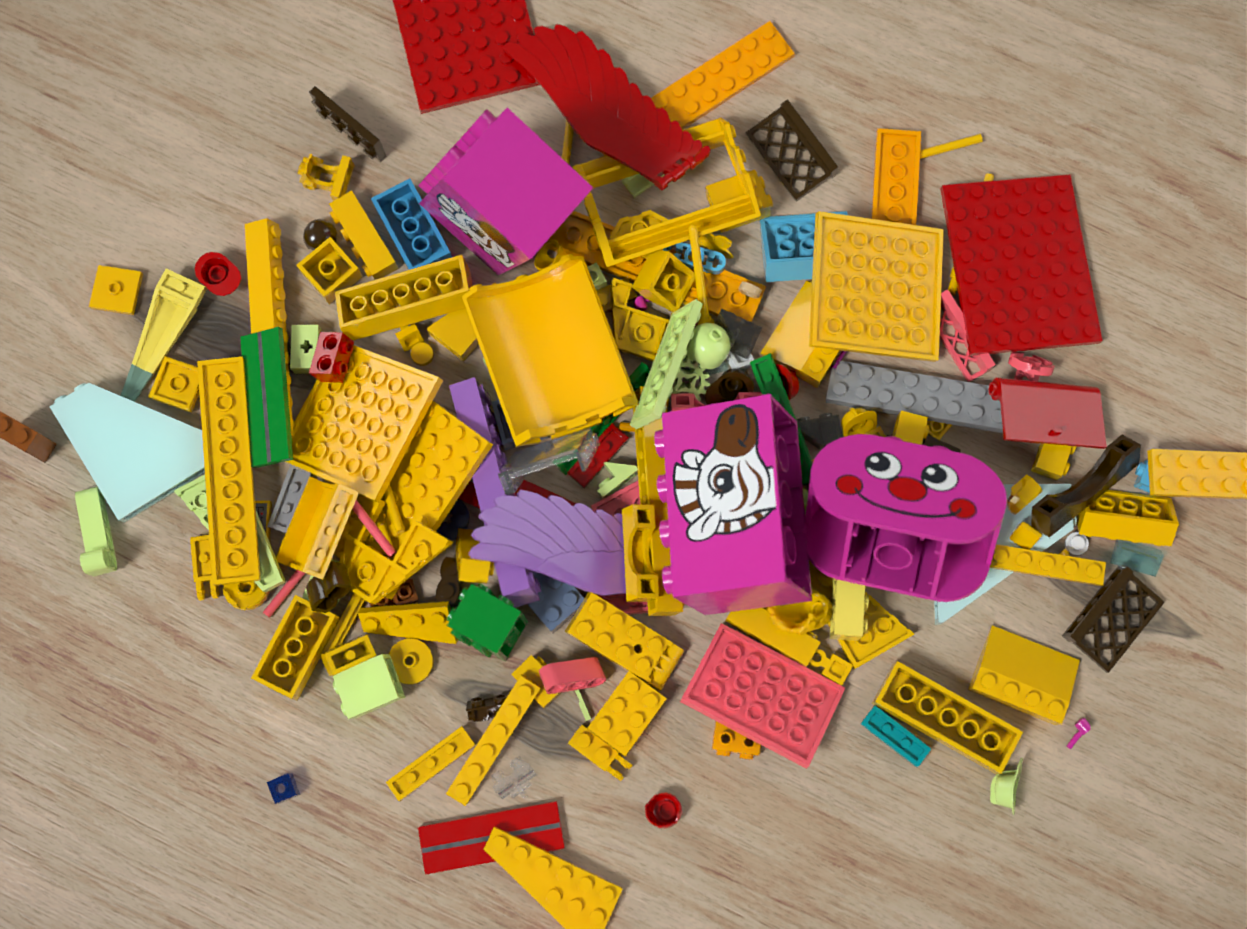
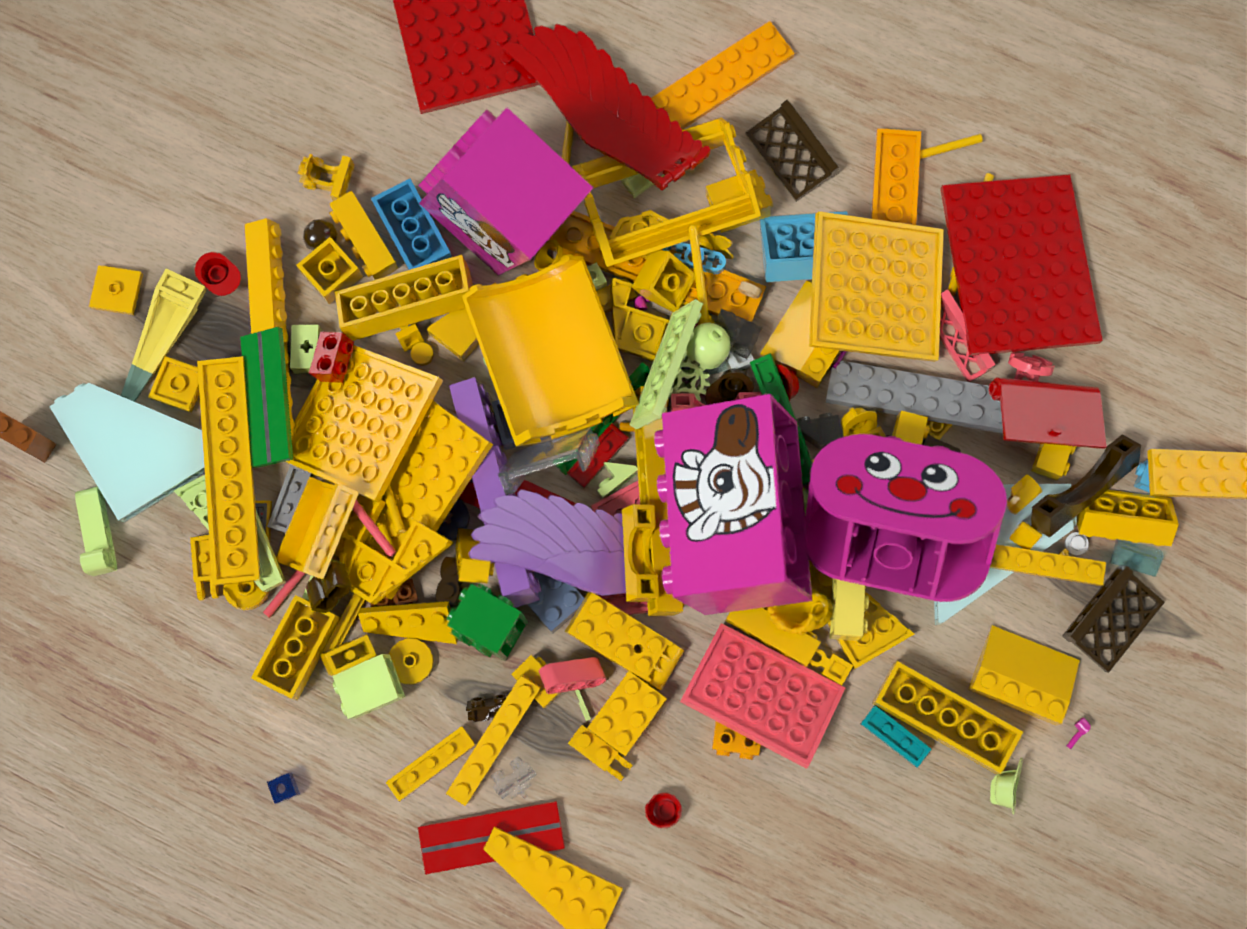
(345, 122): dark brown plate -> none

